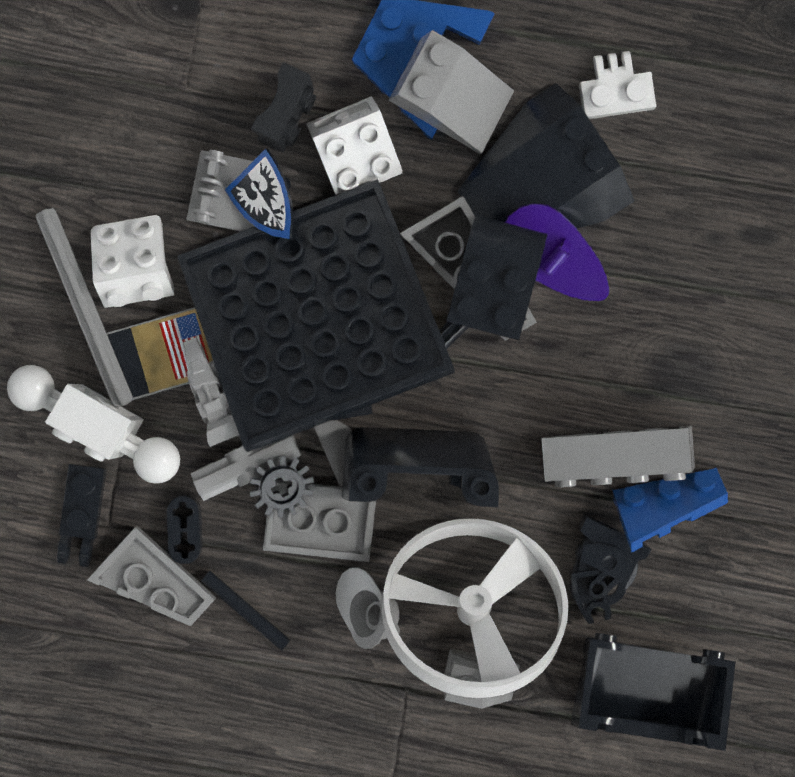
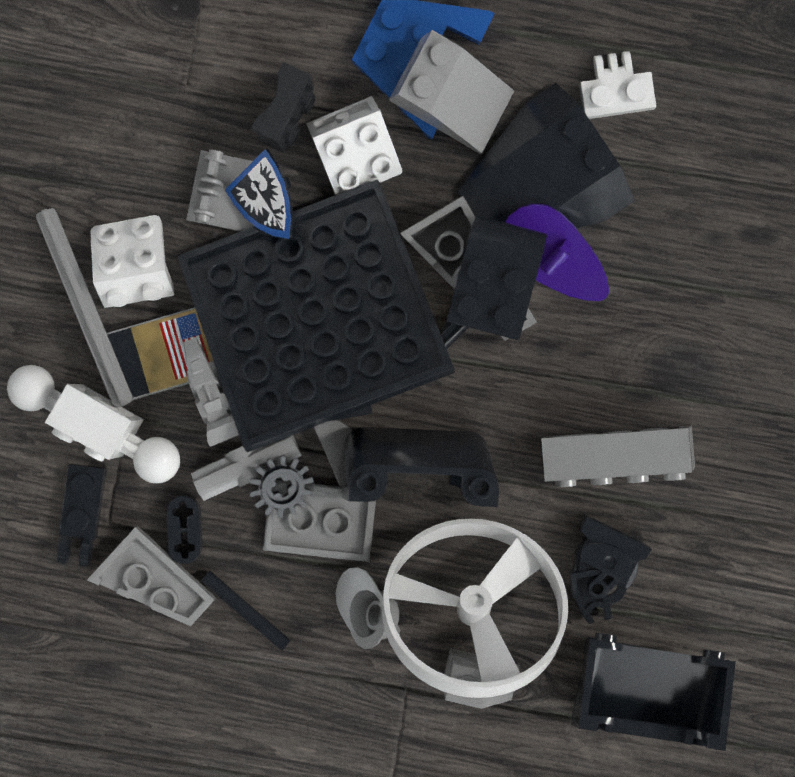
(661, 504): blue wing -> none

